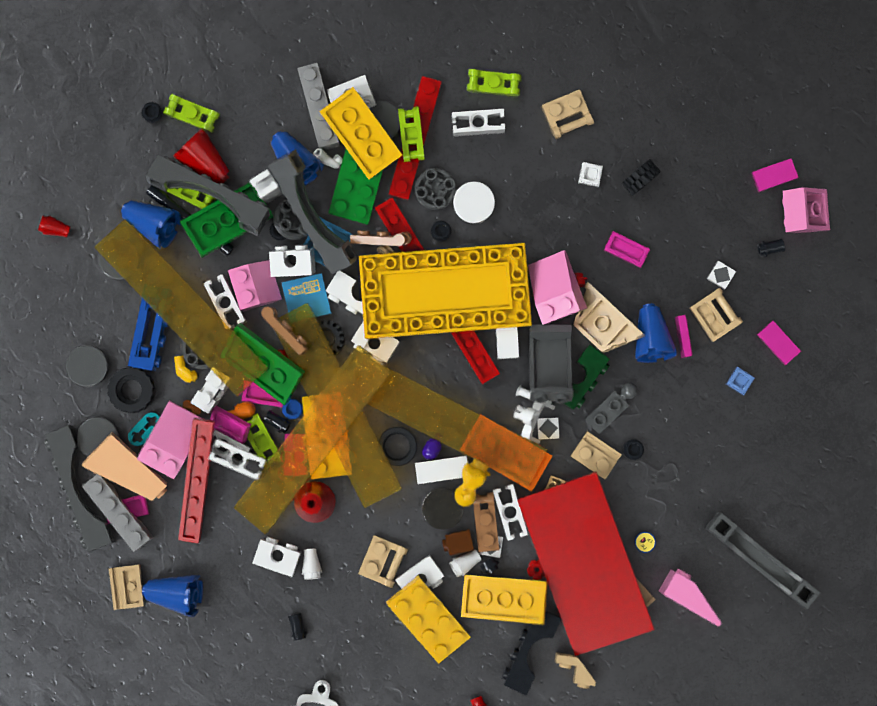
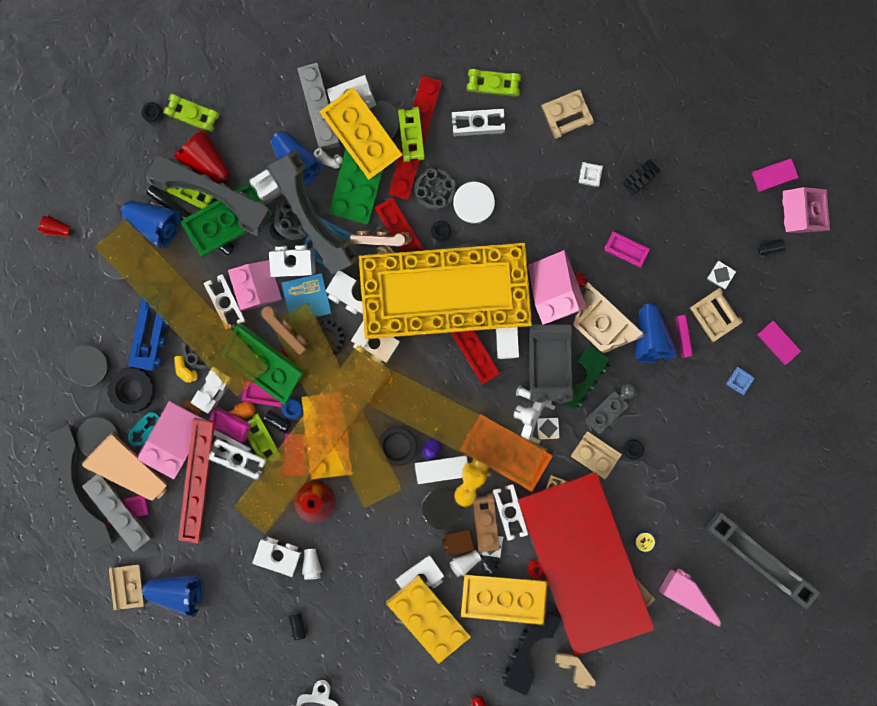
(376, 558): tan plate -> none

